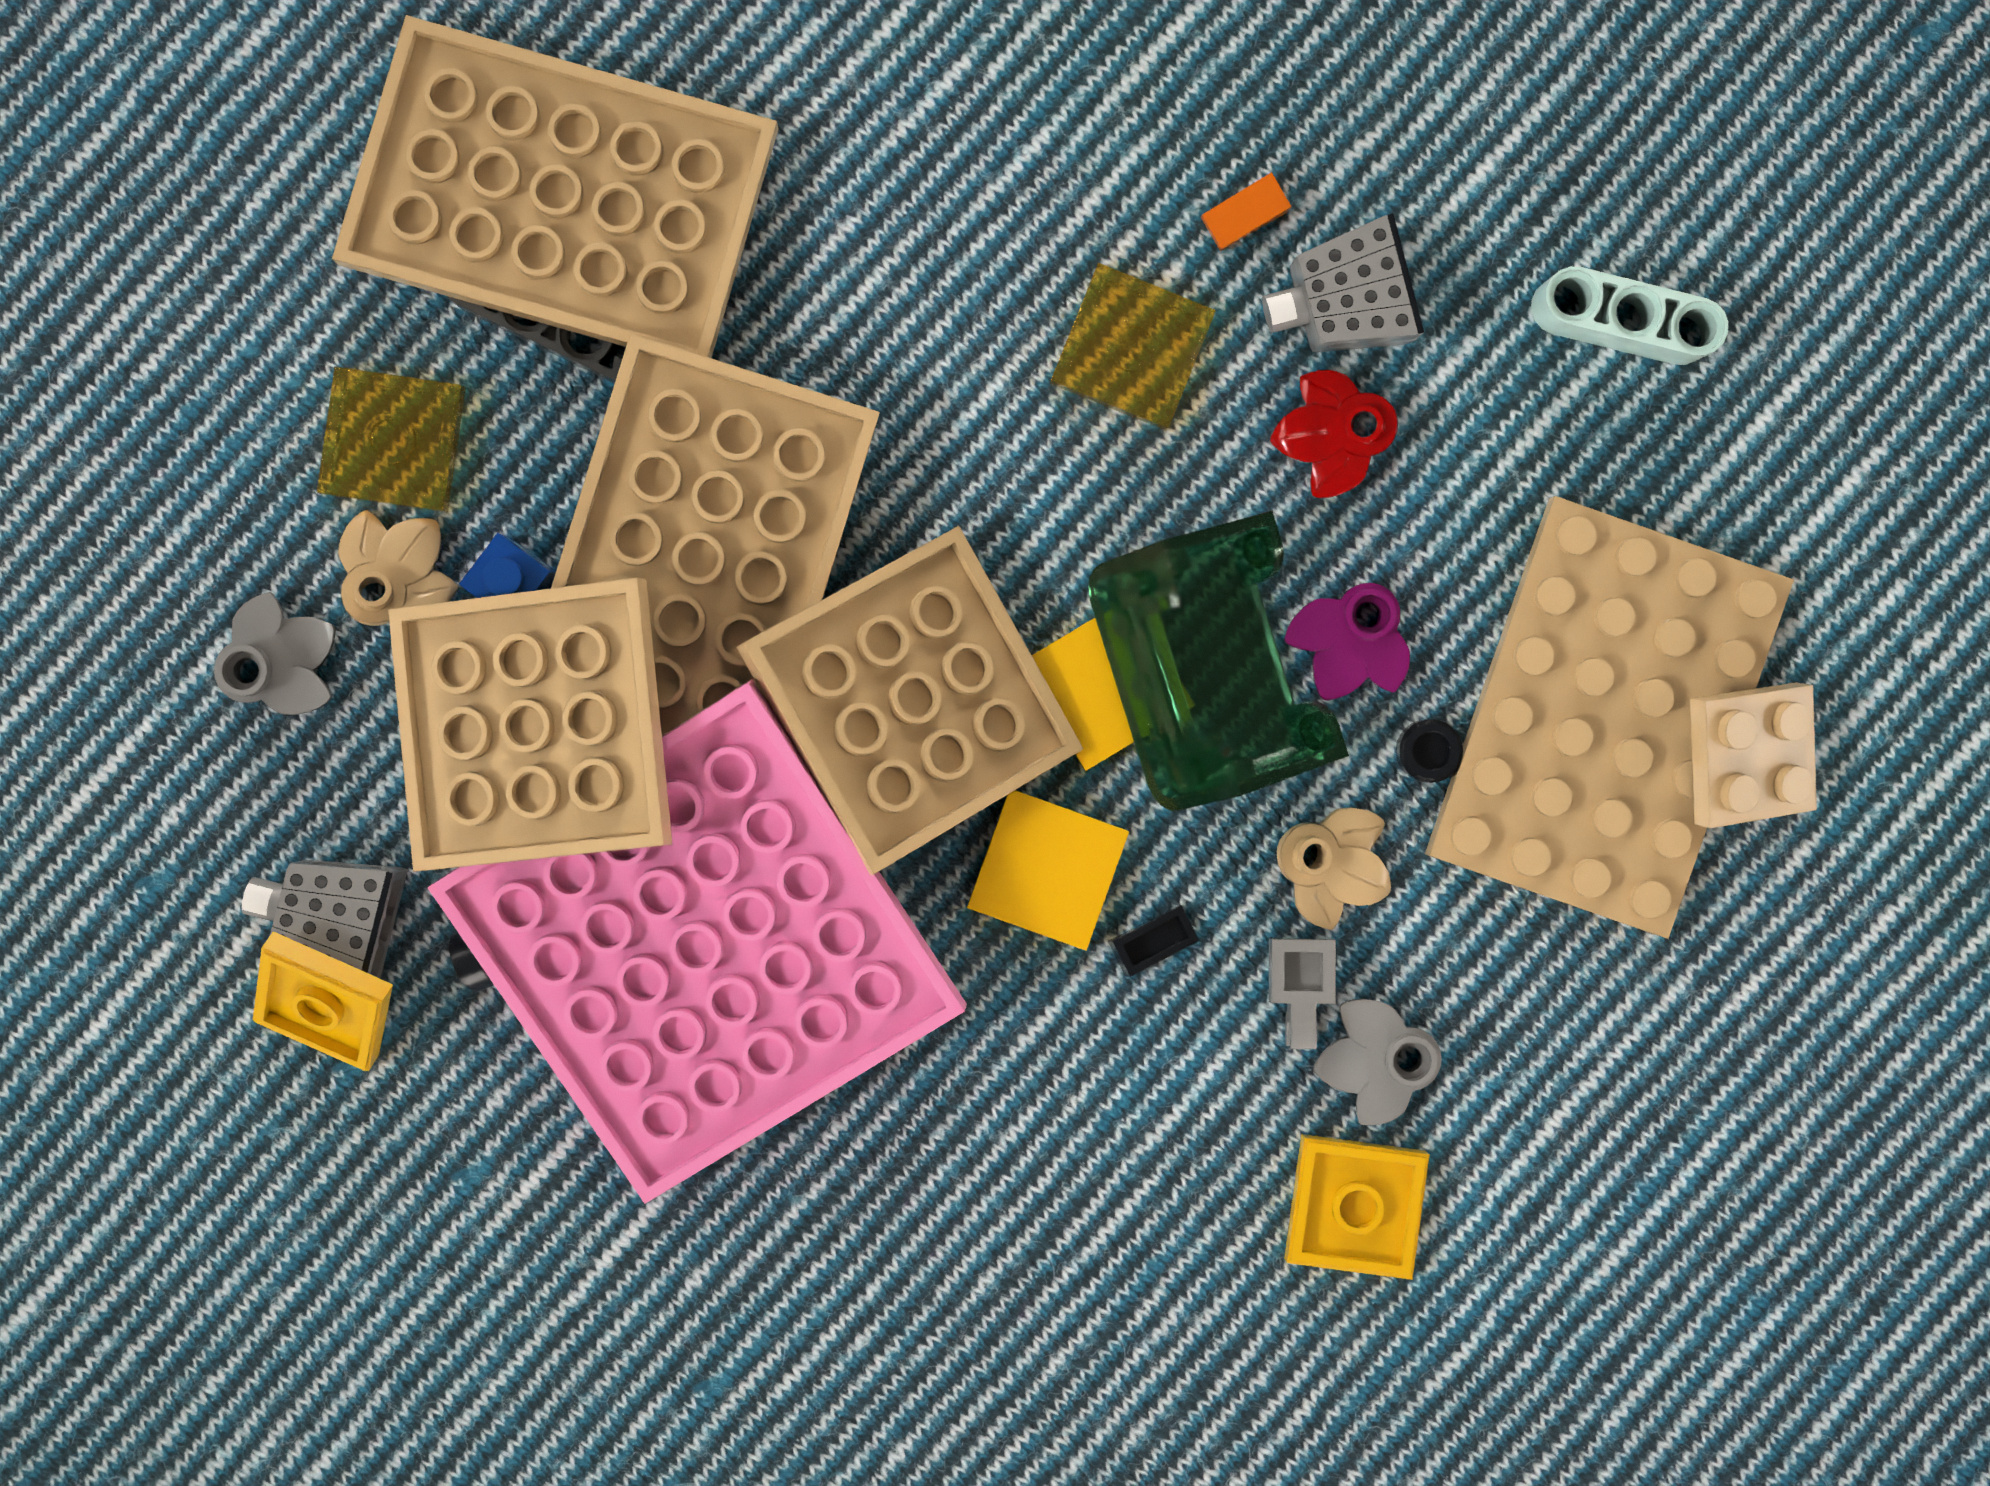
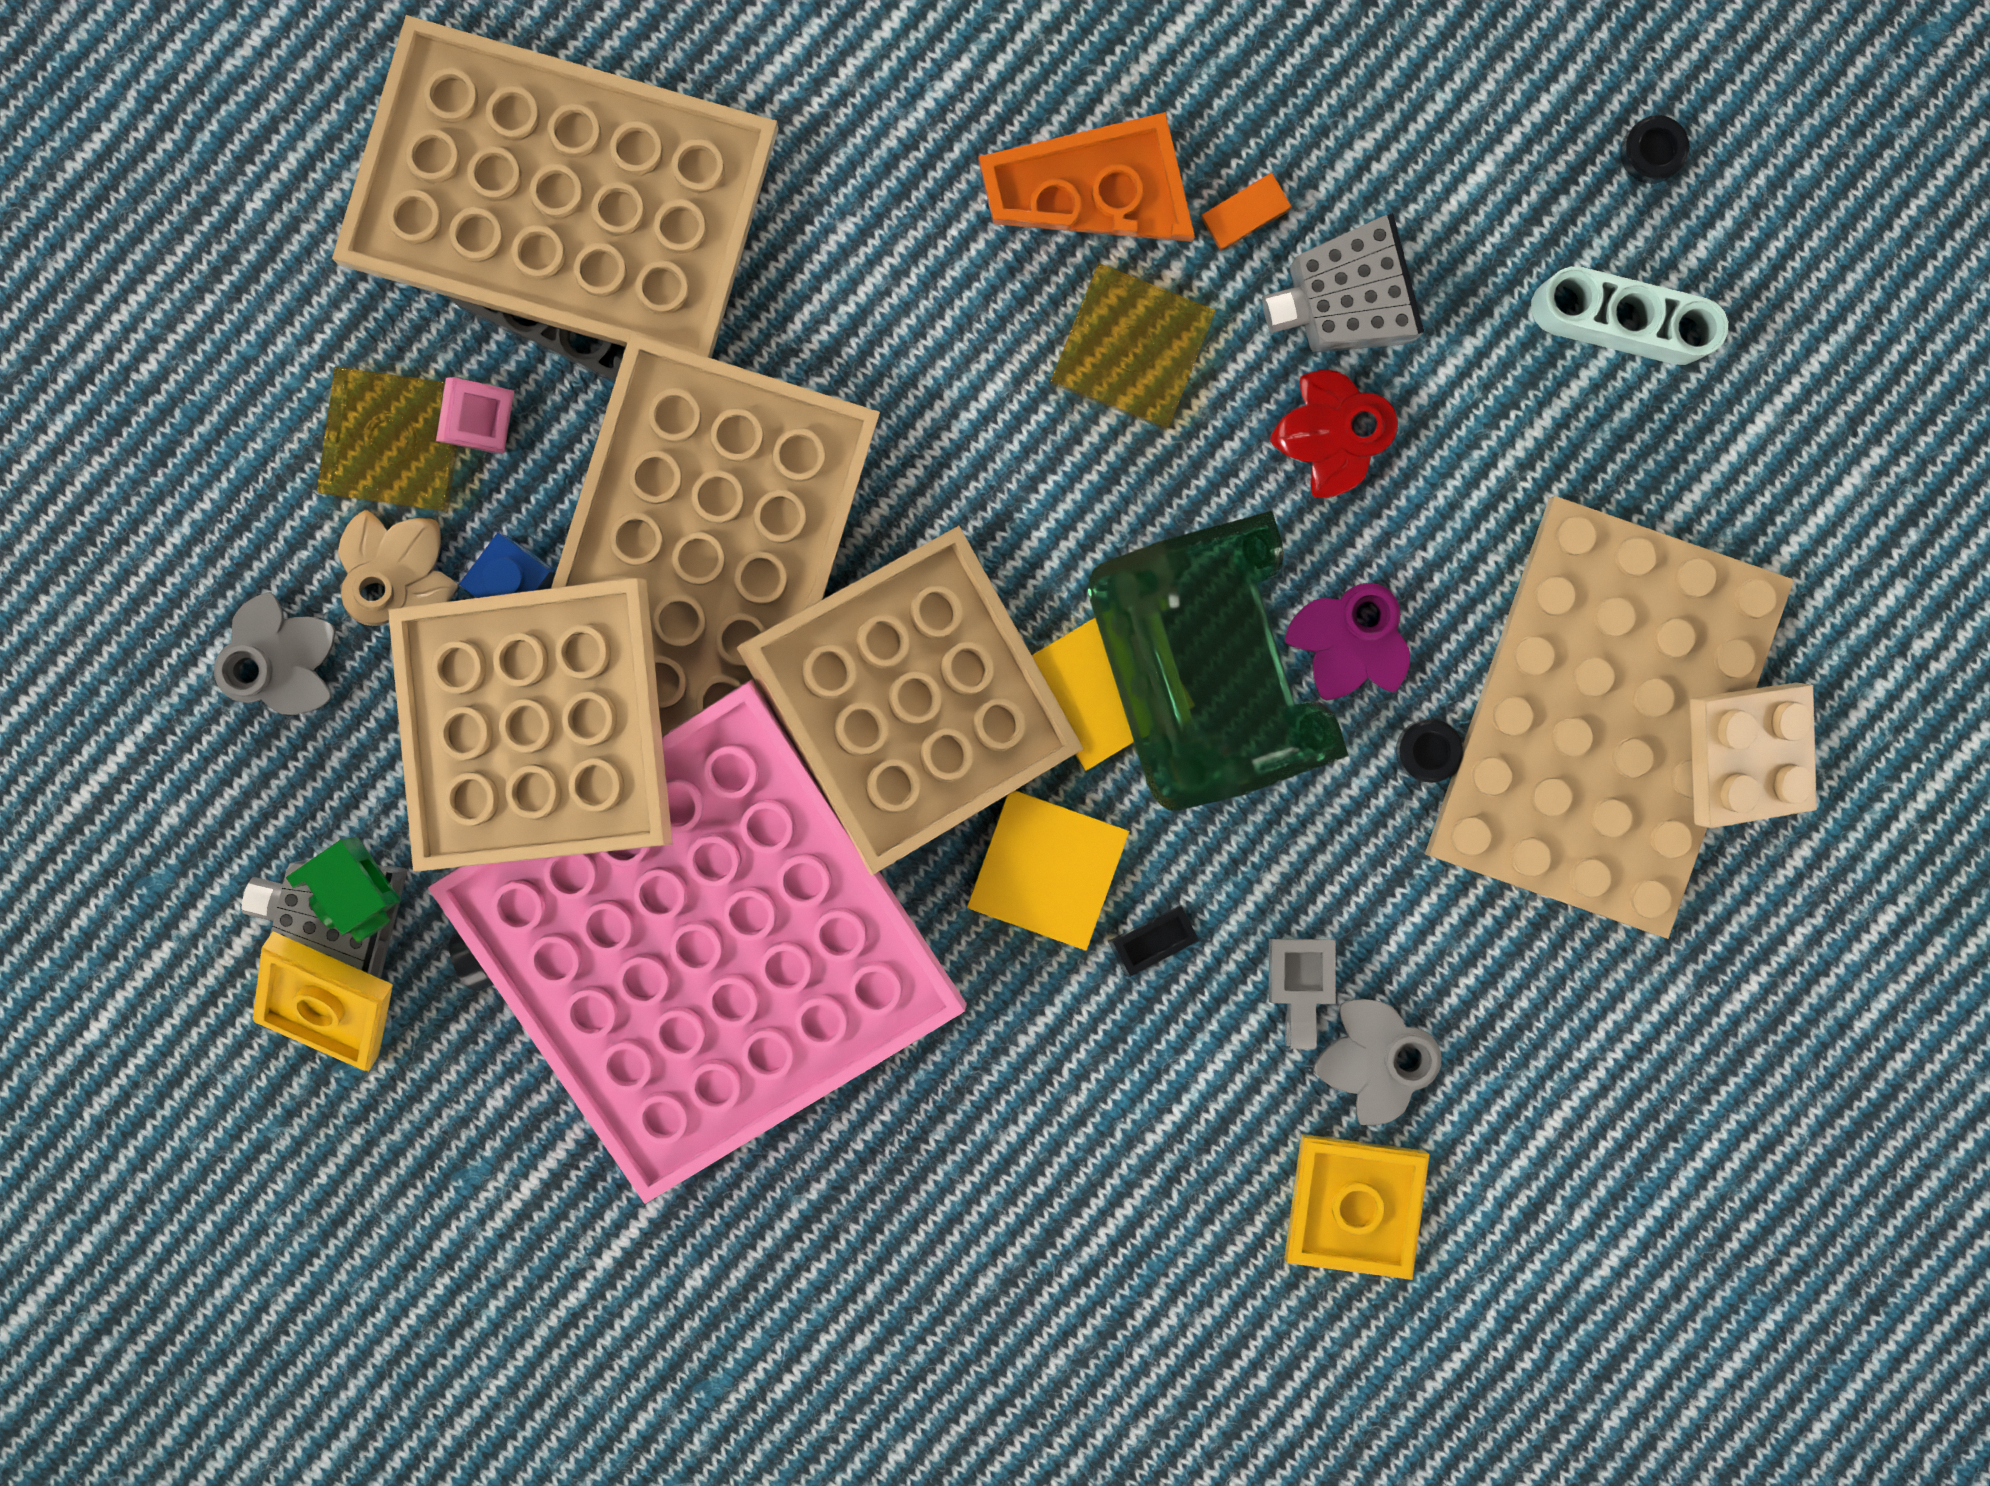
(347, 889): none -> green brick
(475, 415): none -> bright pink tile
(1093, 181): none -> orange wing
(1343, 866): tan plate -> none
(1654, 149): none -> black tile

